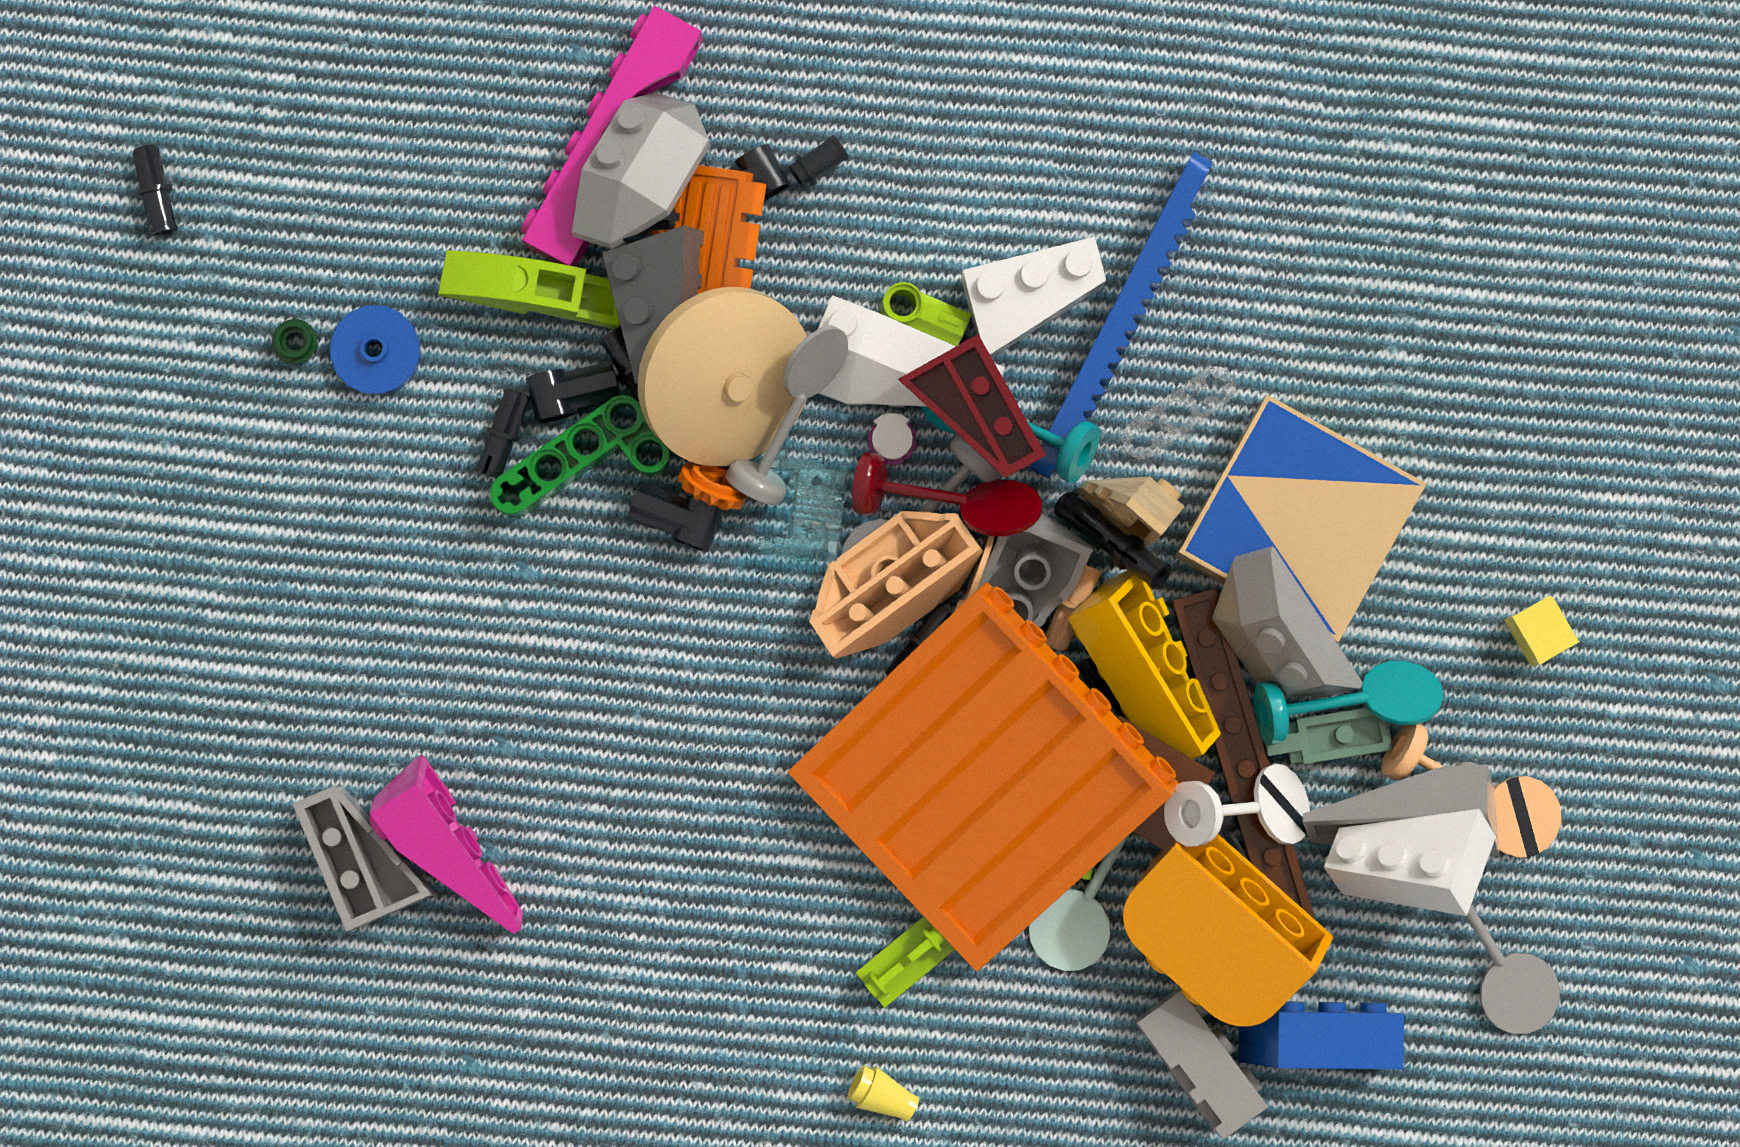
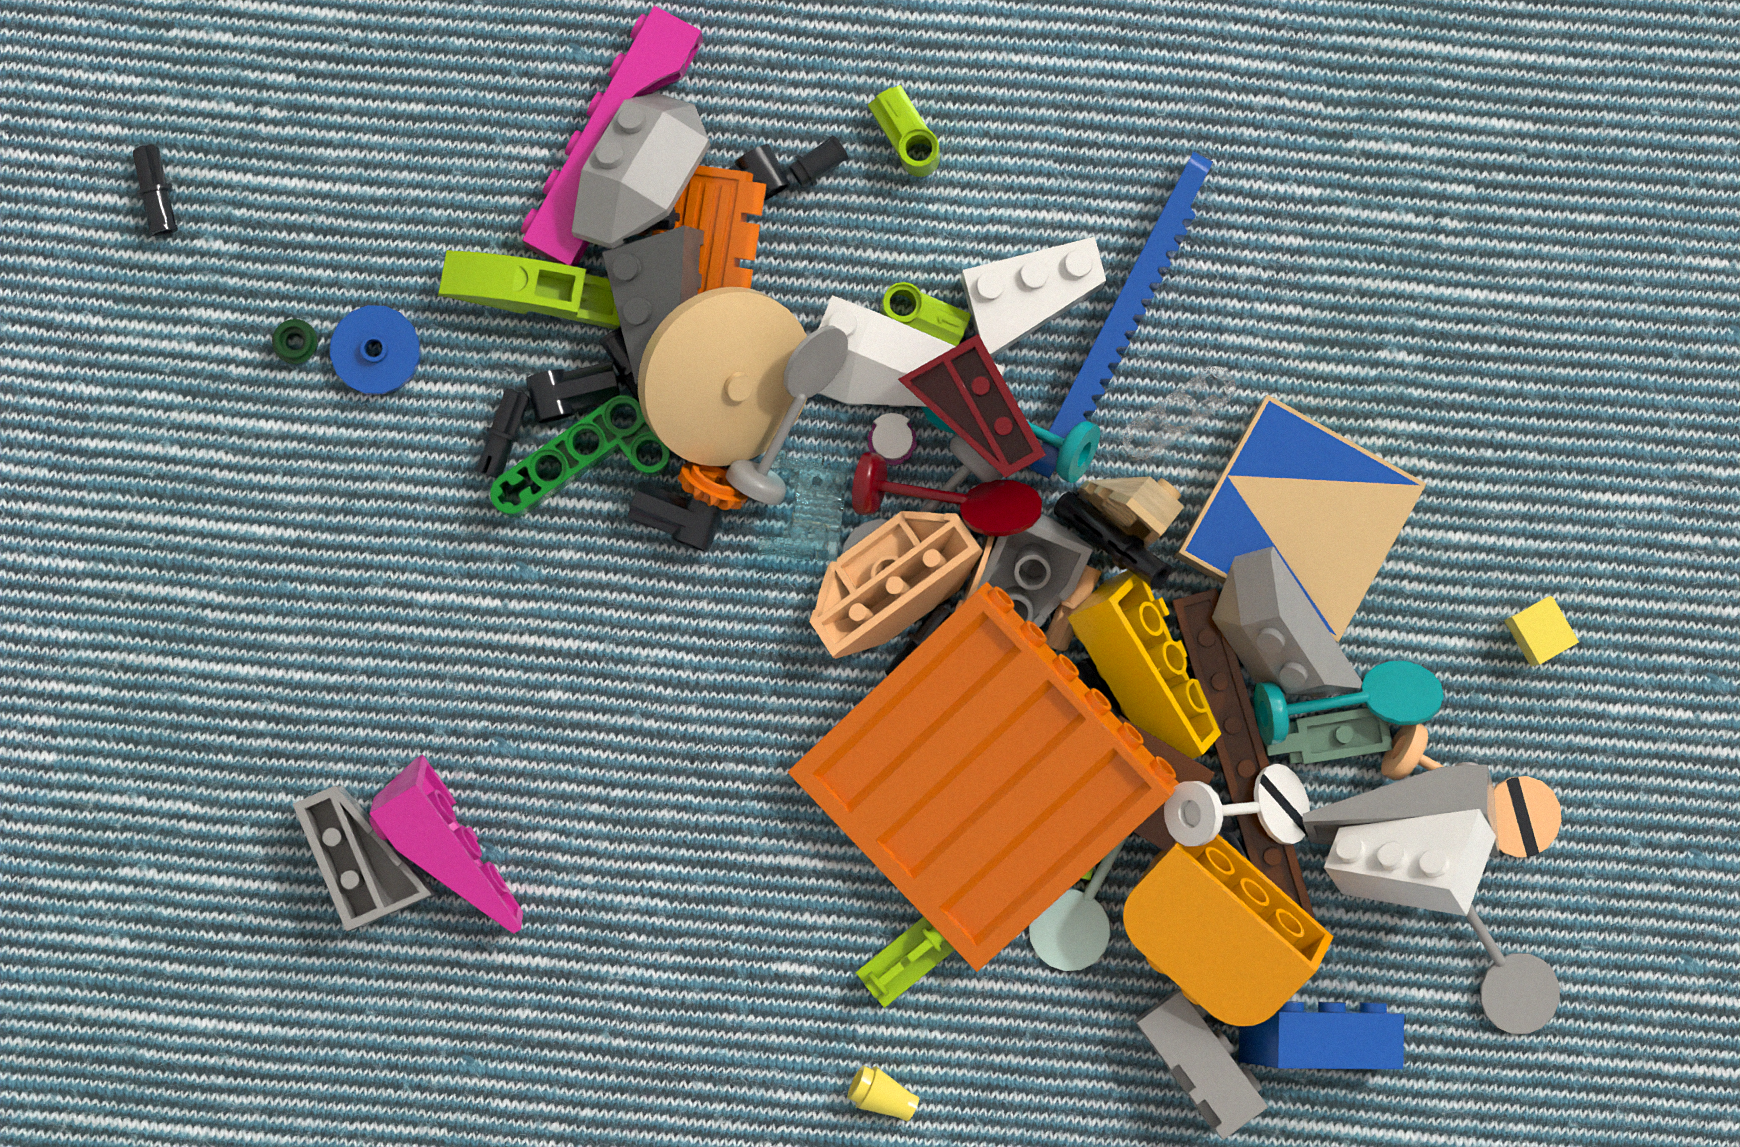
(904, 129): none -> lime piece

